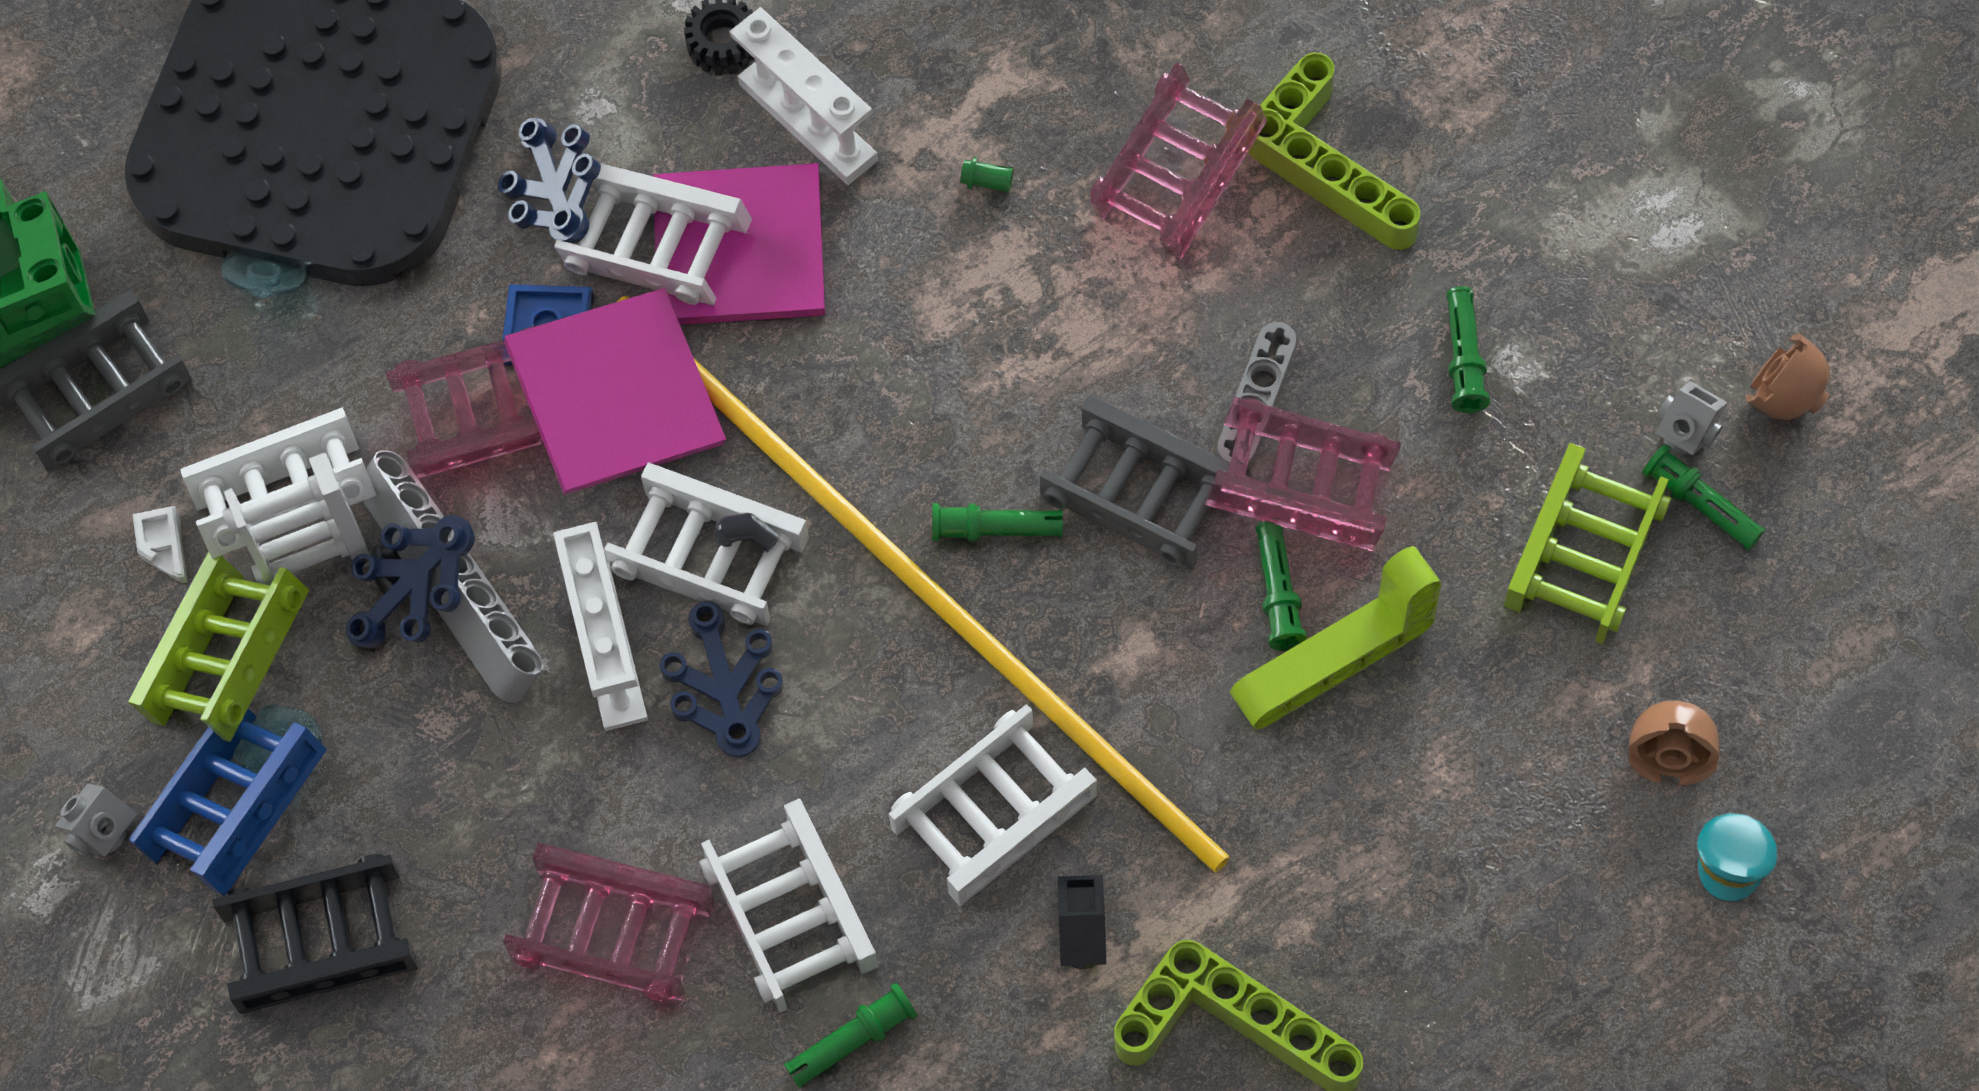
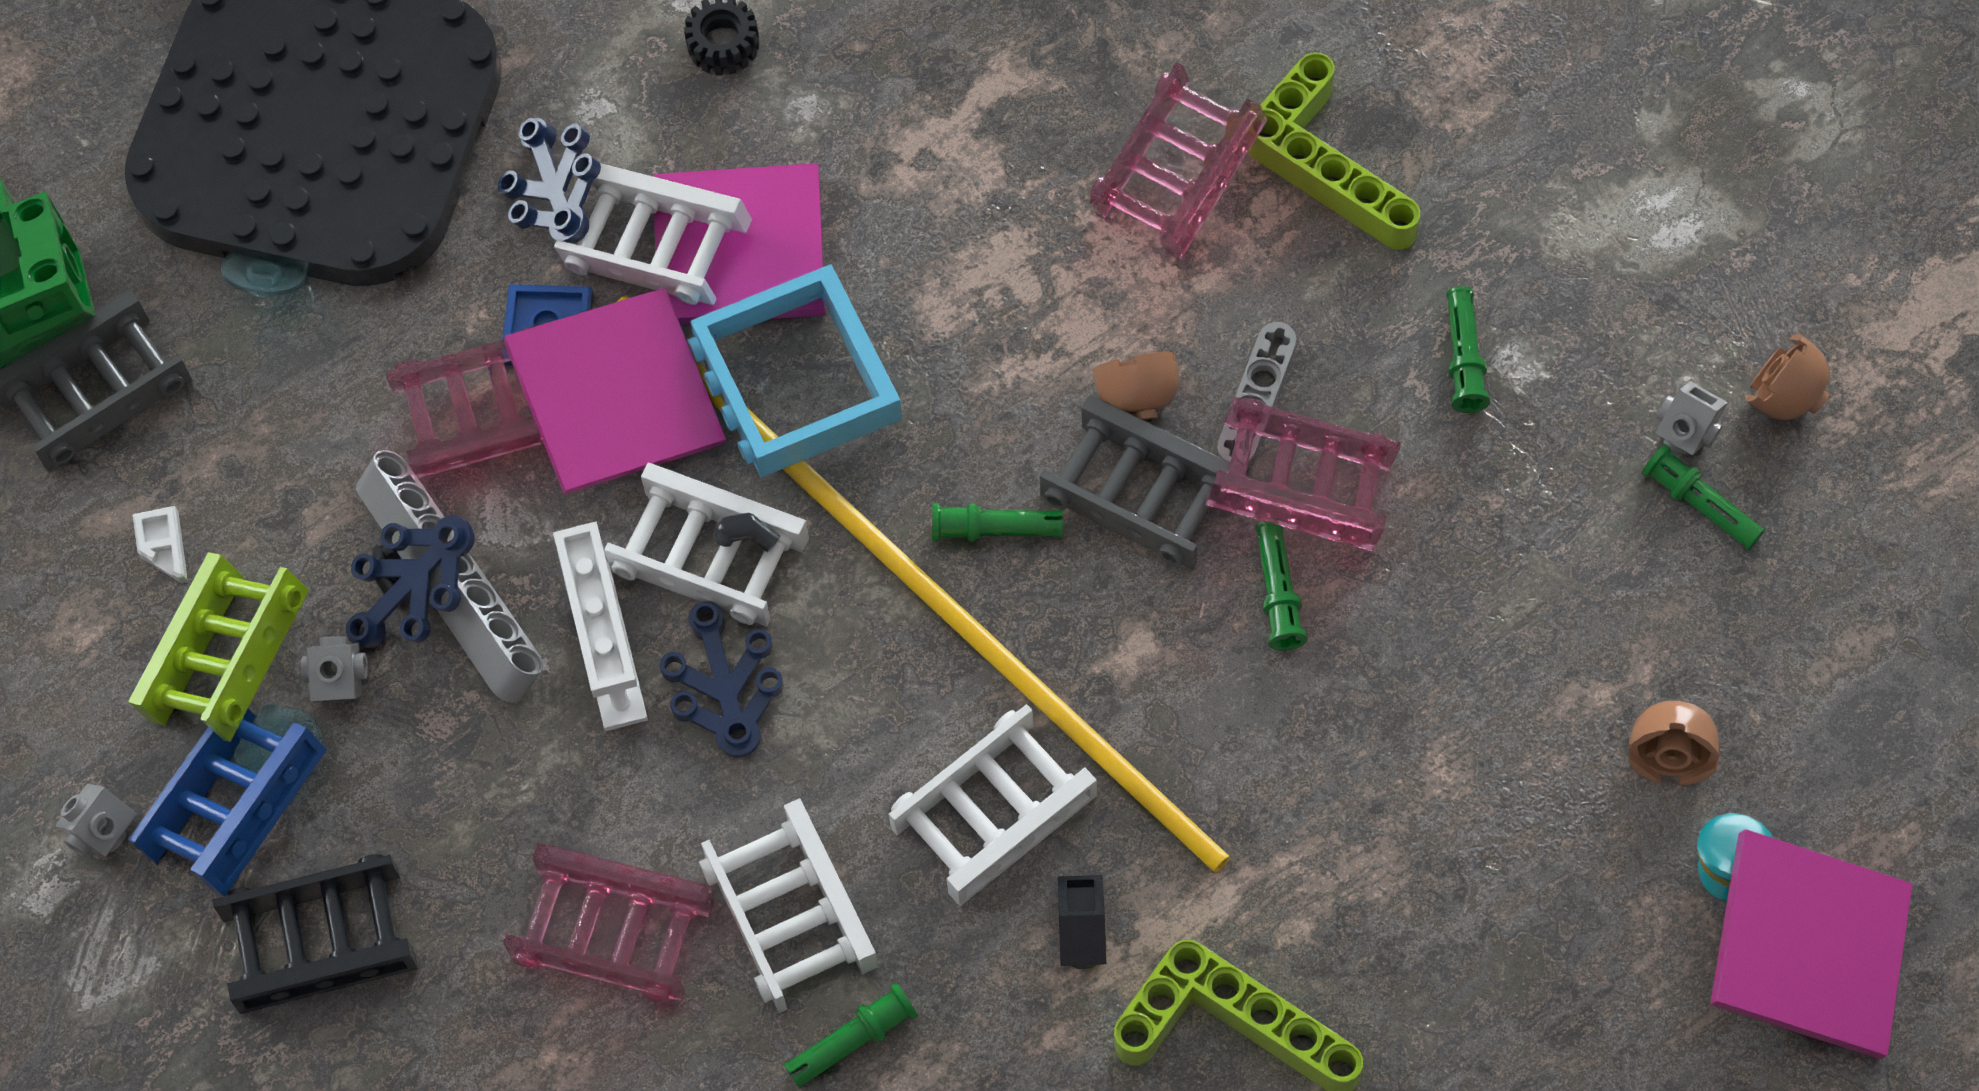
(270, 460): white fence -> none
(323, 681): none -> light grey brick
(329, 504): white fence -> none
(804, 96): white fence -> none
(821, 435): none -> medium azure window
(986, 175): green pin -> none
(1139, 384): none -> nougat cylinder
(1399, 615): lime beam -> none
(1559, 511): lime fence -> none
(1812, 944): none -> dark pink tile

